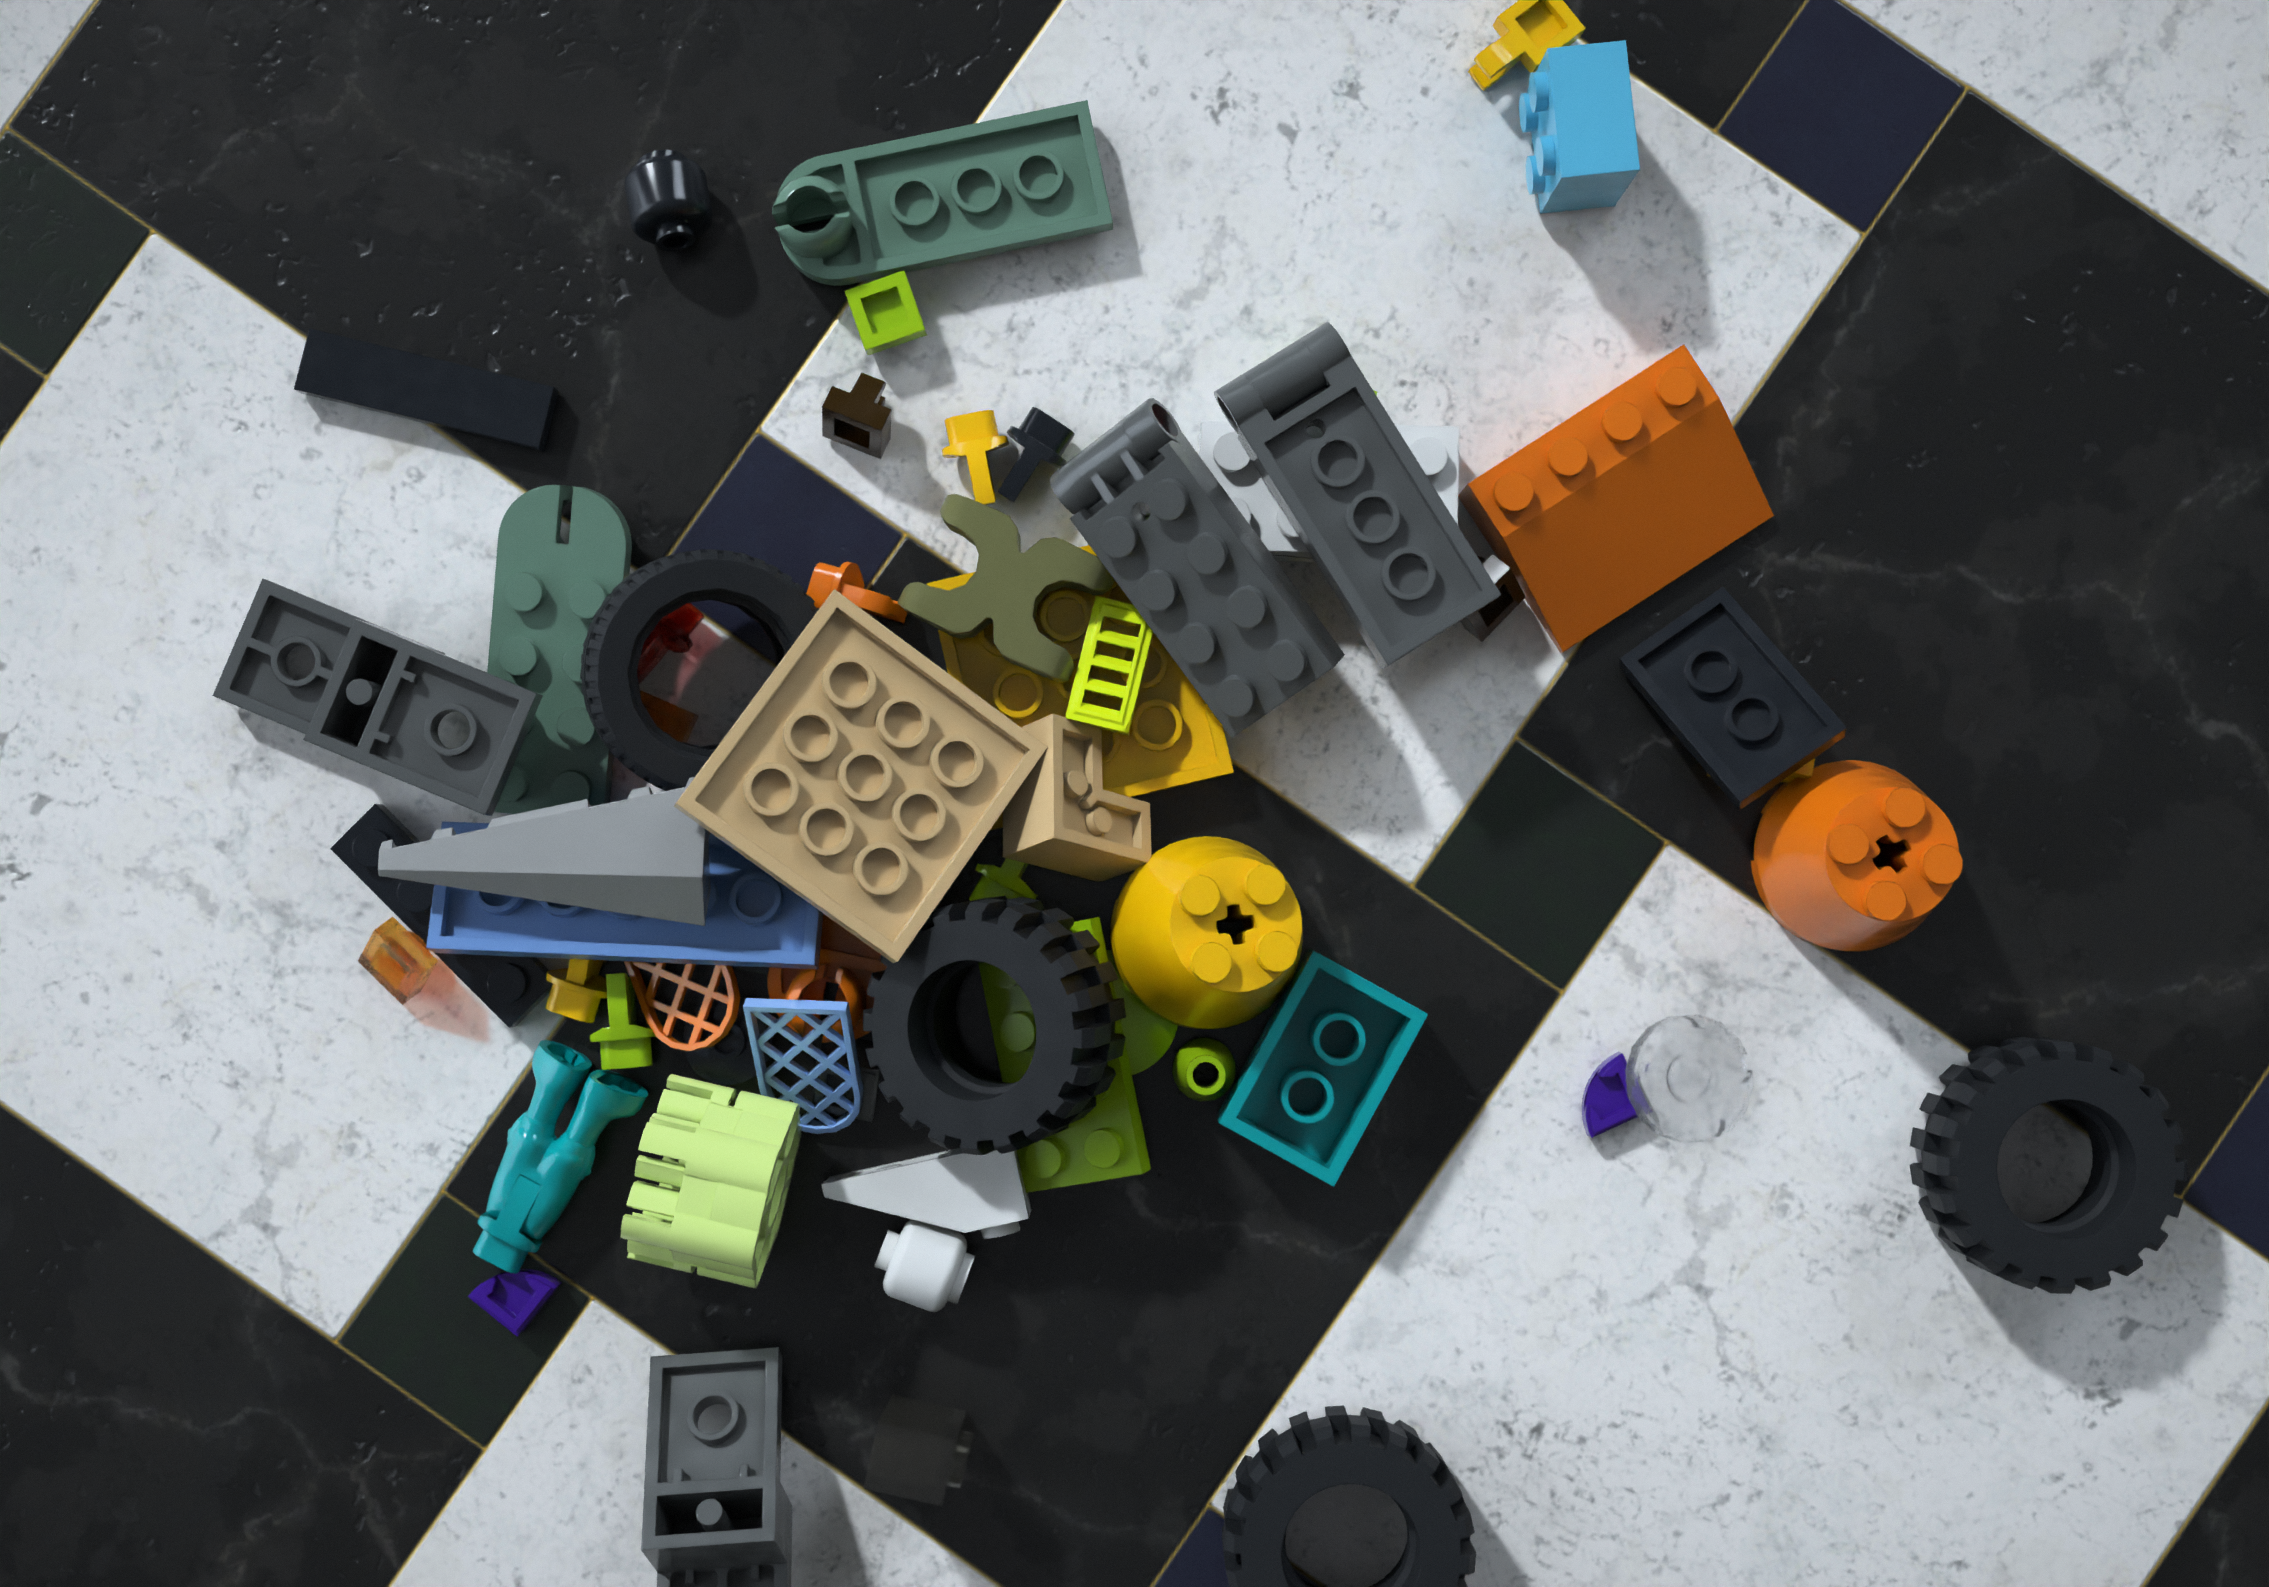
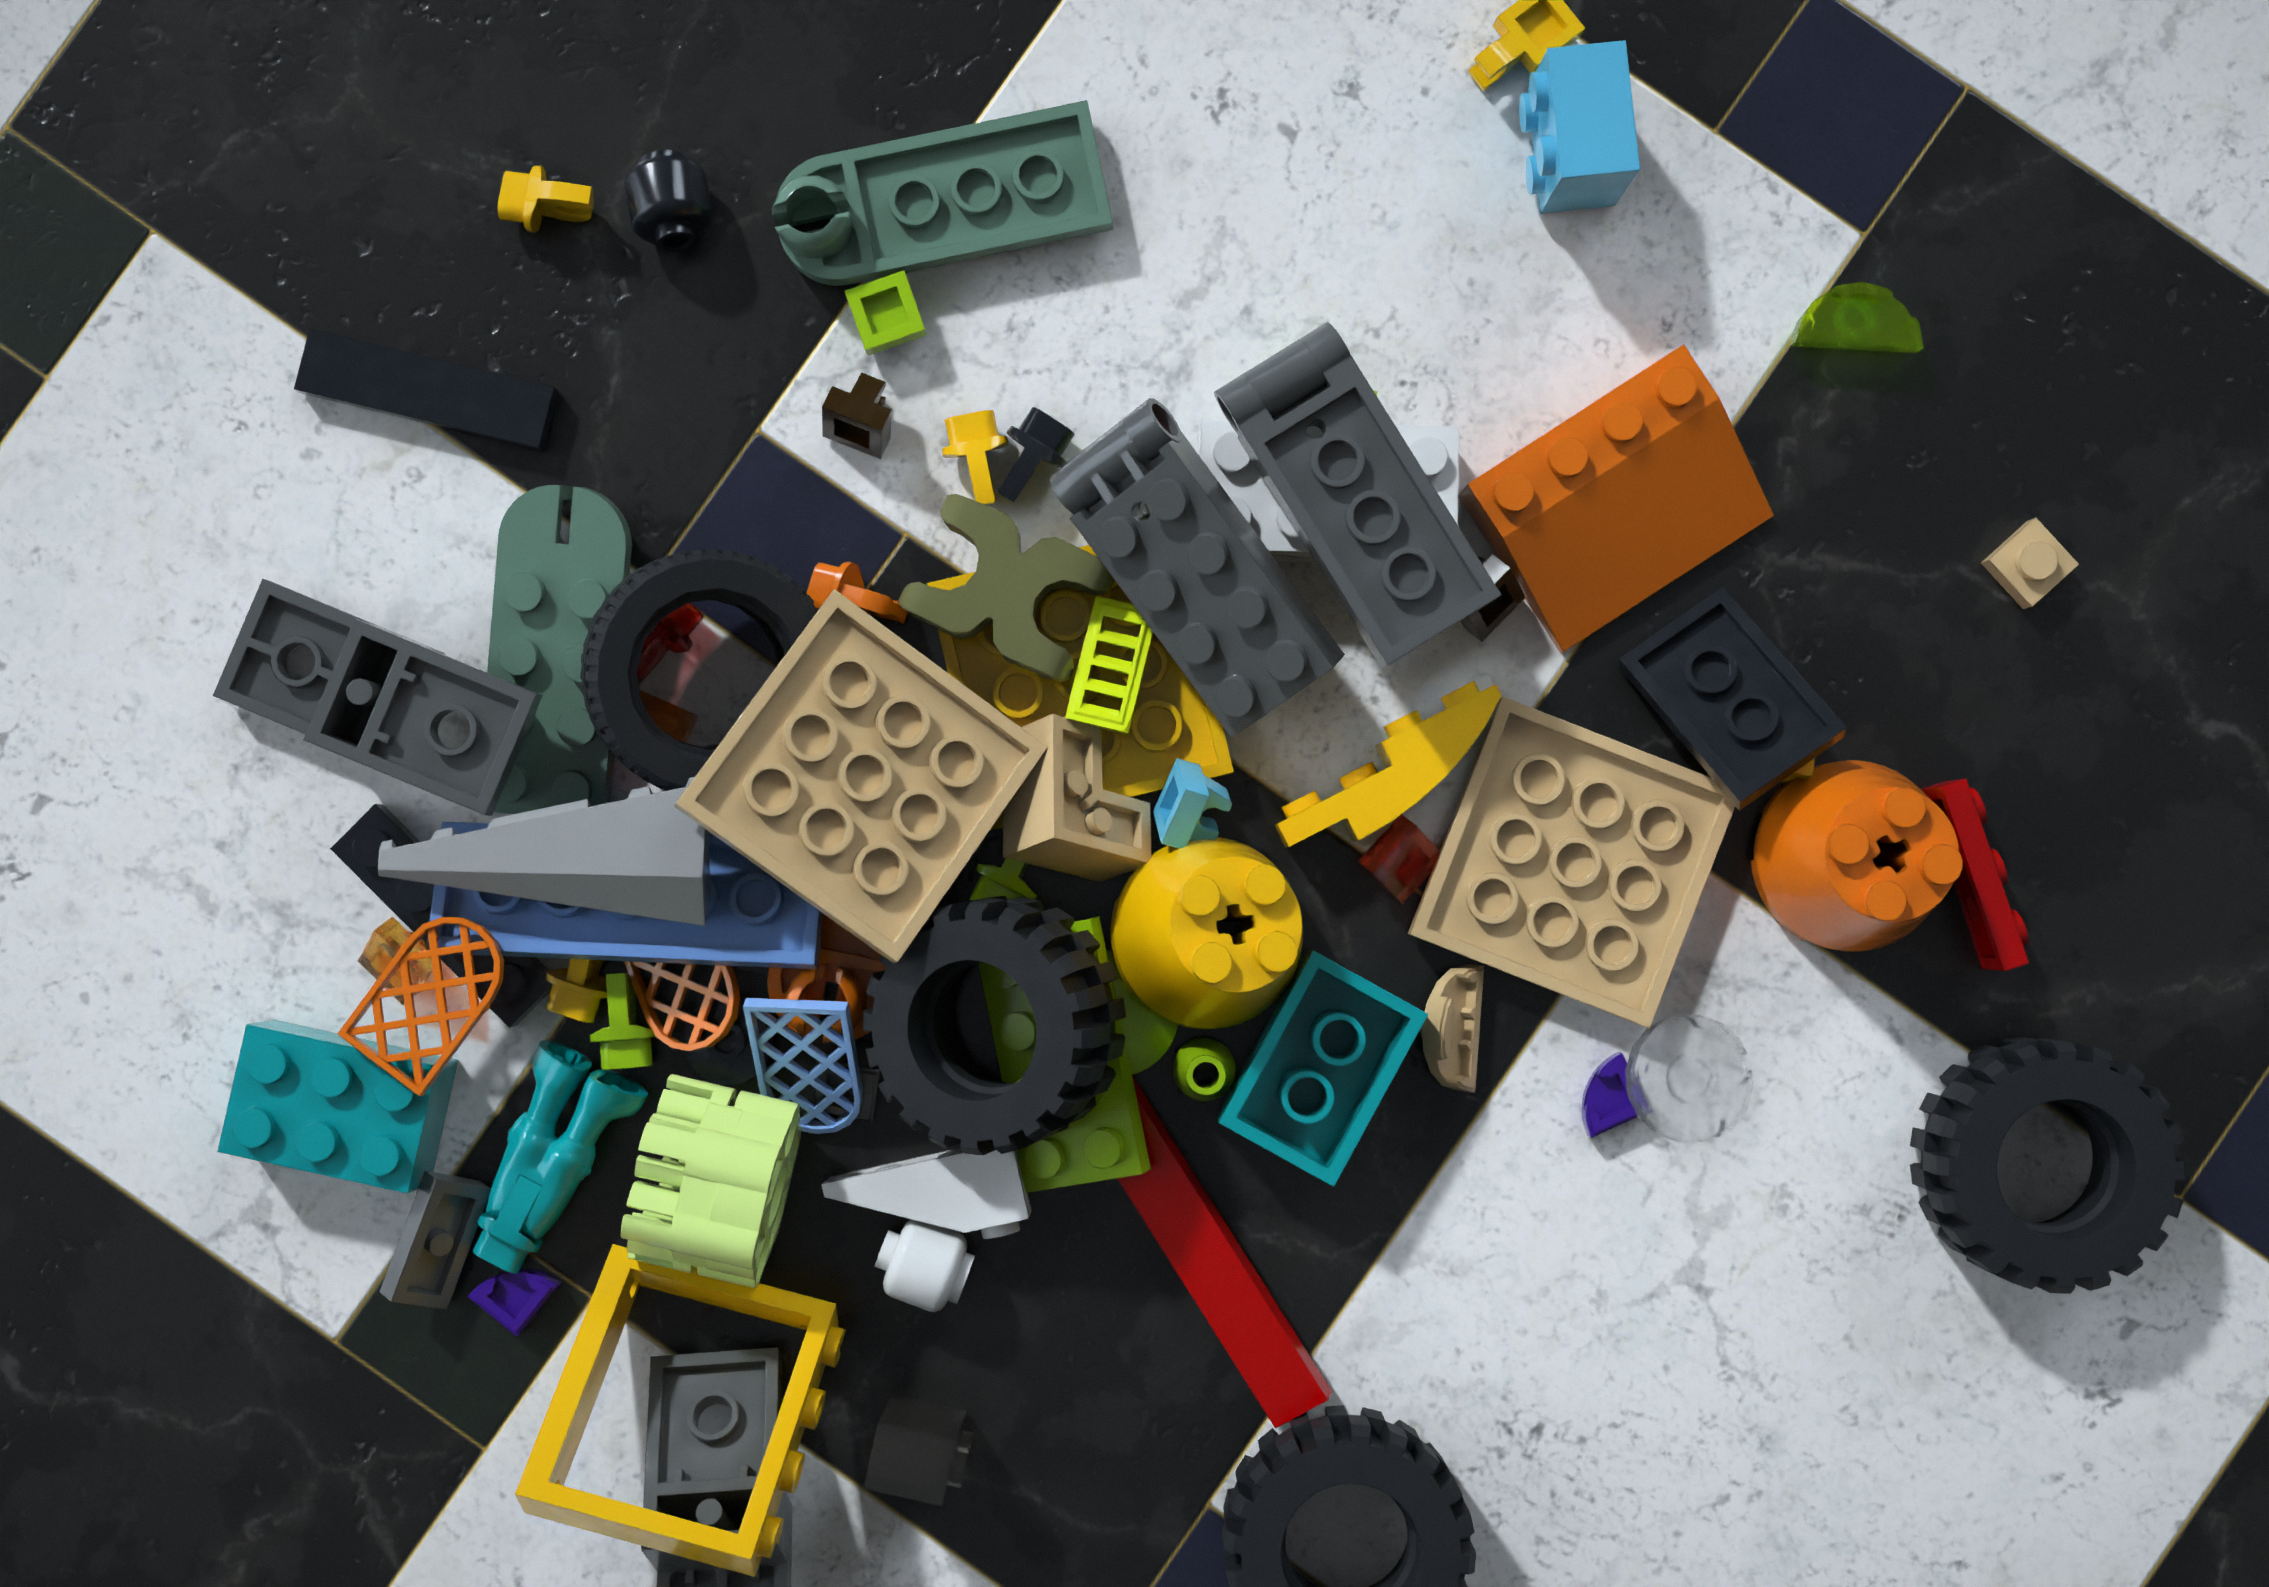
(329, 1109): none -> teal brick
(435, 1240): none -> dark grey plate
(449, 1047): none -> orange window
(530, 197): none -> yellow piece
(542, 1482): none -> yellow window
(1182, 803): none -> medium azure tile
(1222, 1278): none -> red tile
(1401, 858): none -> clear red plate
(1415, 761): none -> yellow slope
(1453, 1027): none -> tan plate
(1574, 862): none -> tan plate
(1858, 319): none -> clear neon green plate
(1993, 926): none -> red plate
(2029, 563): none -> tan plate

